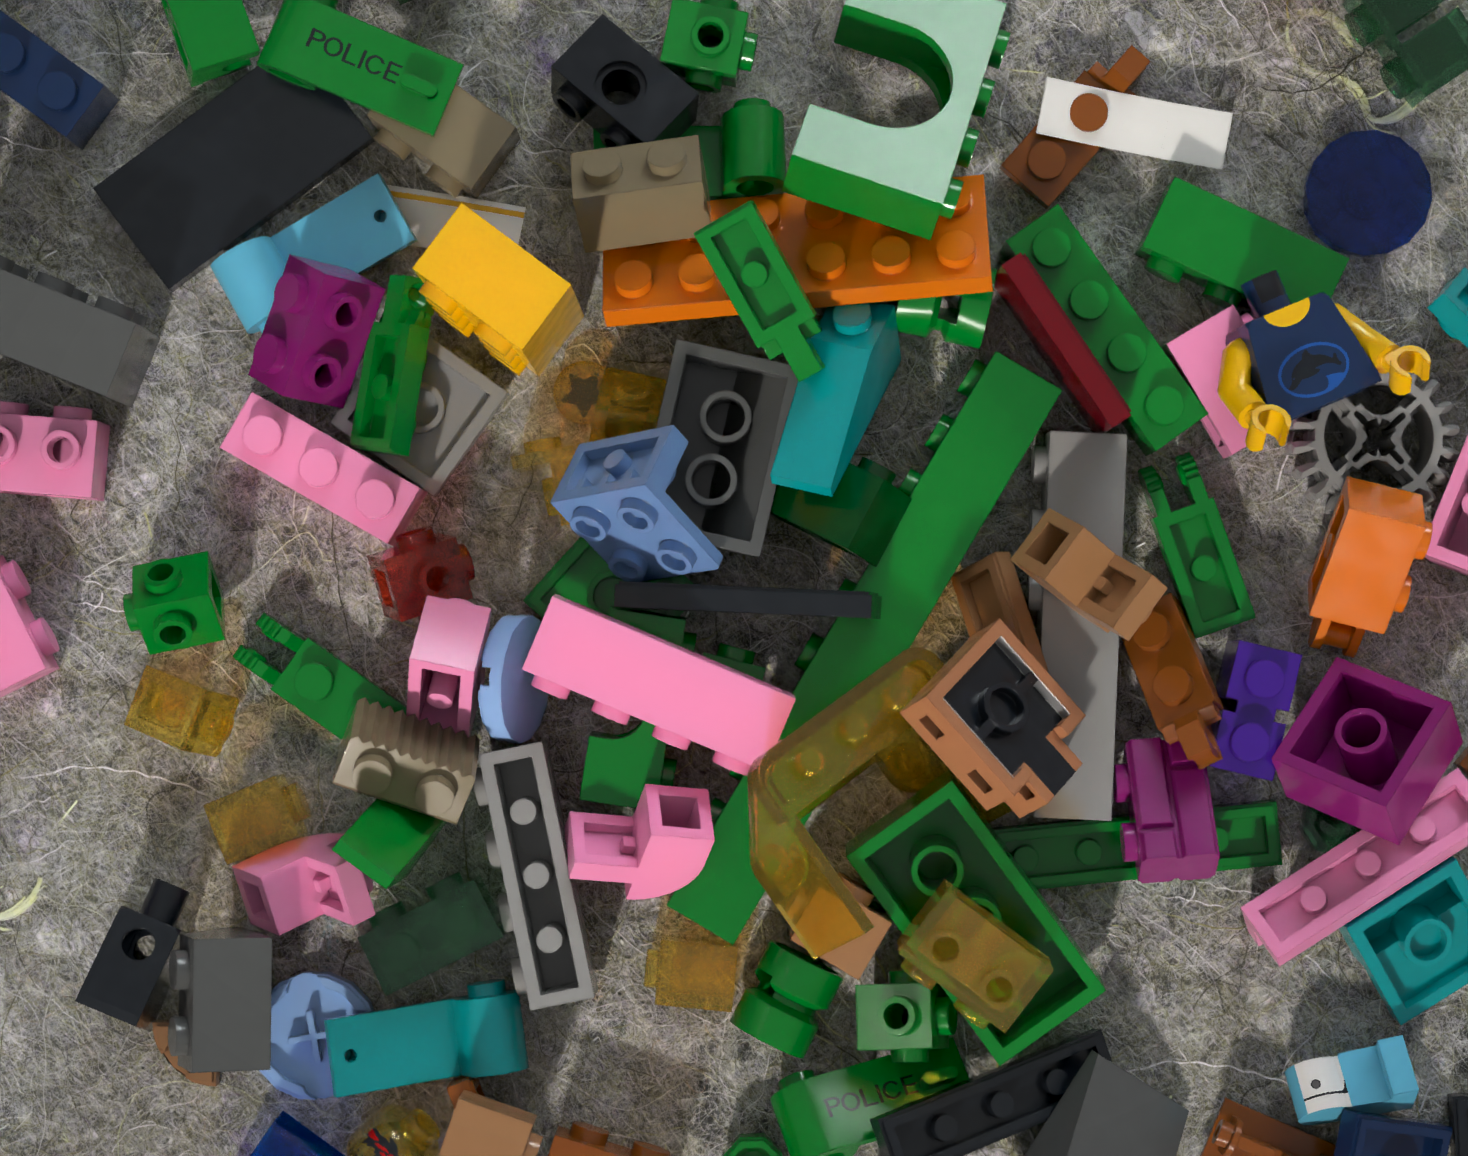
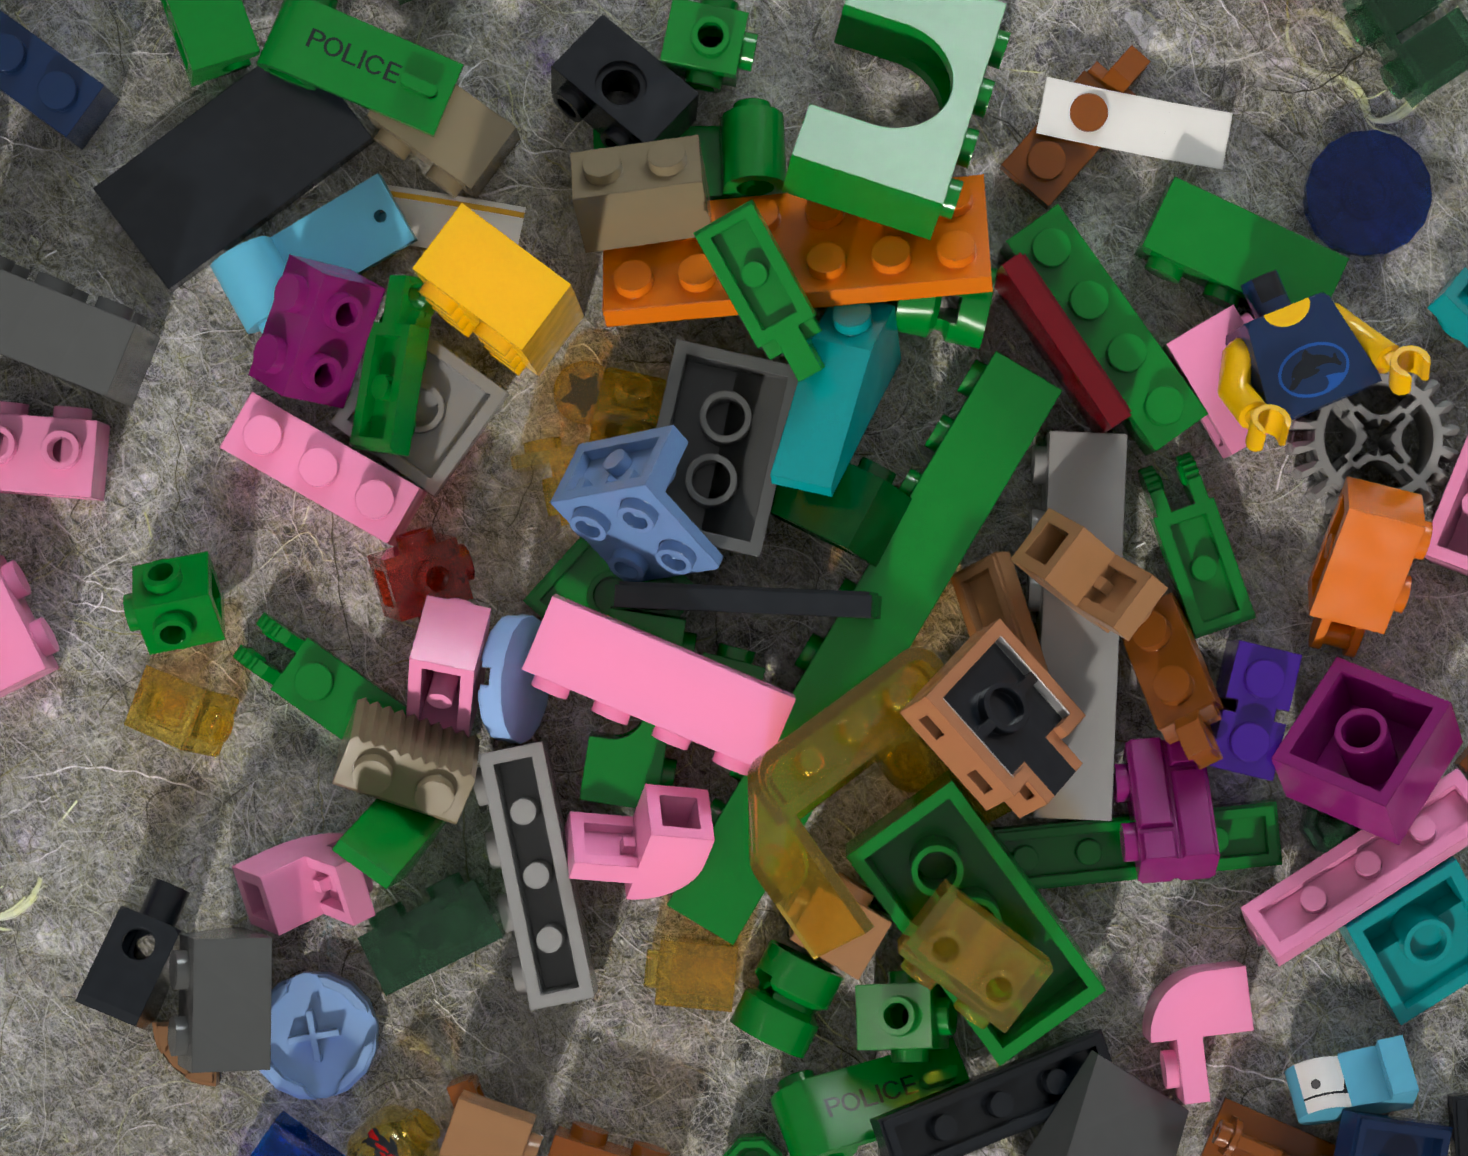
(258, 817): clear yellow brick -> none
(428, 1041): teal door -> none
(1185, 1009): none -> bright pink brick

